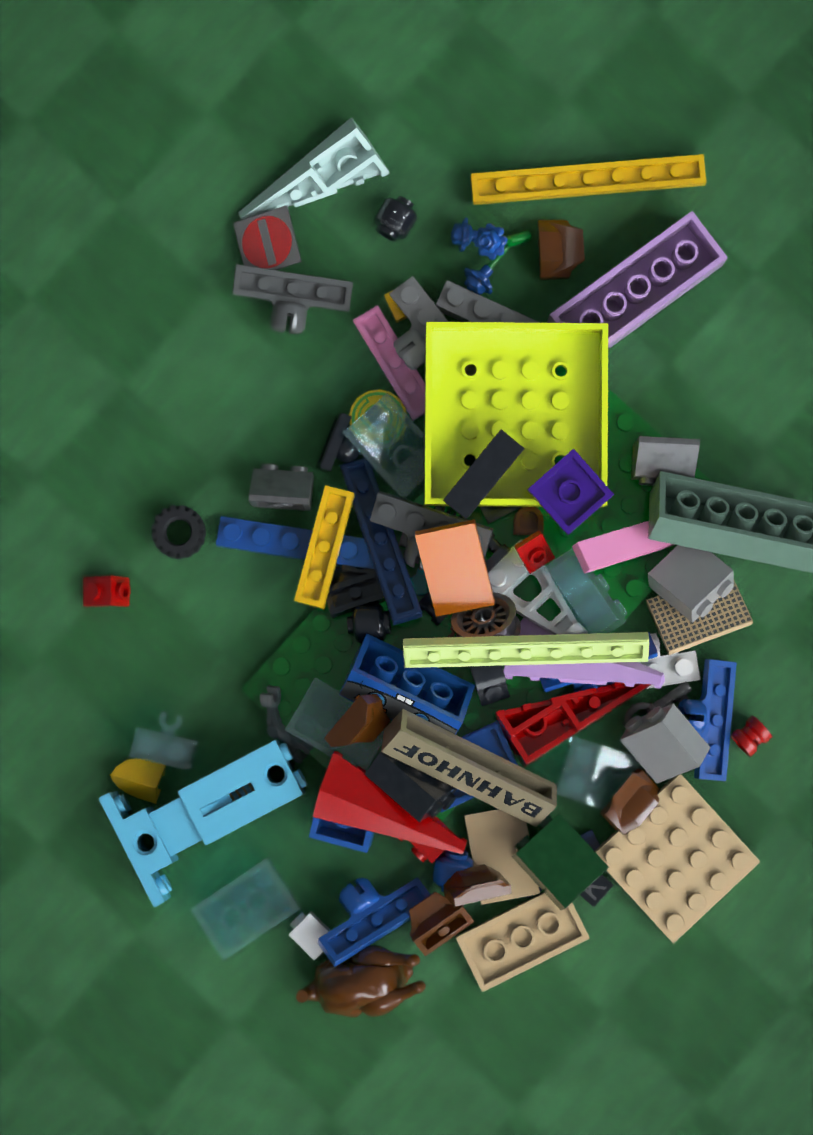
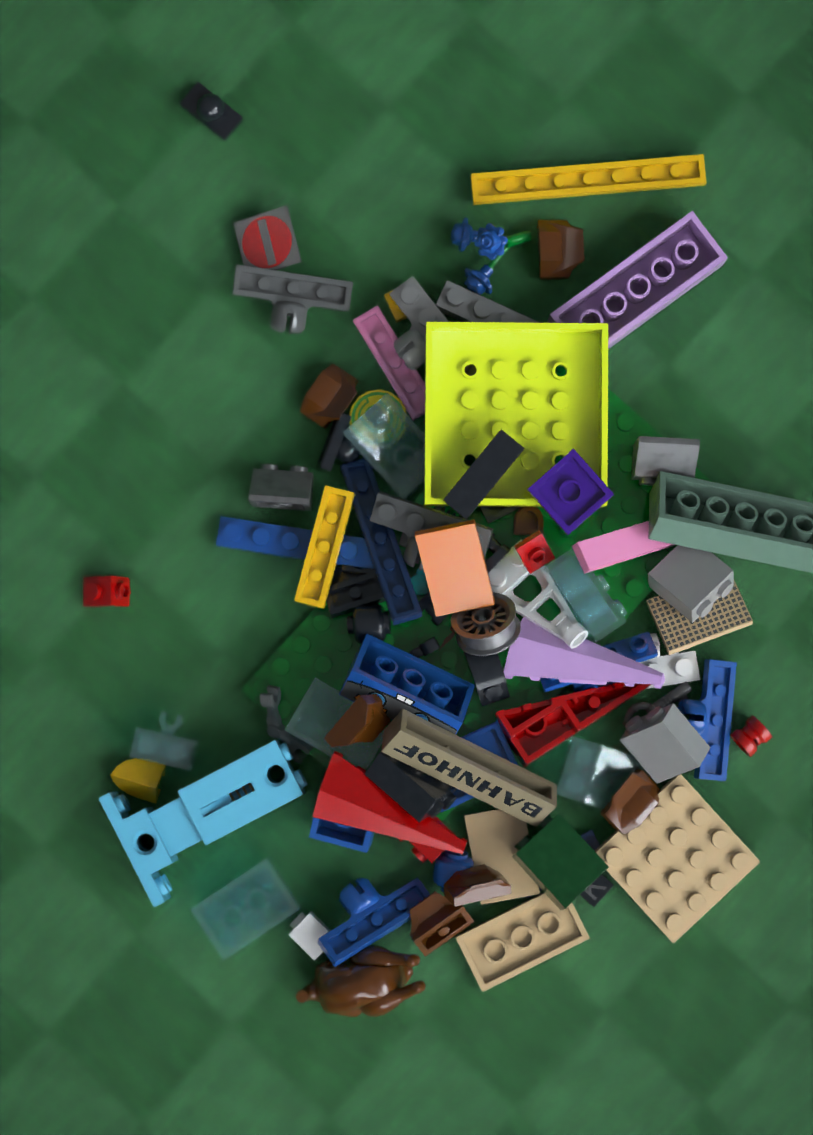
(165, 518): black tyre -> none
(211, 111): none -> black tile
(329, 396): none -> reddish brown slope
(335, 163): light aqua wedge -> none
(395, 218): black head -> none
(526, 650): yellowish green tile -> none

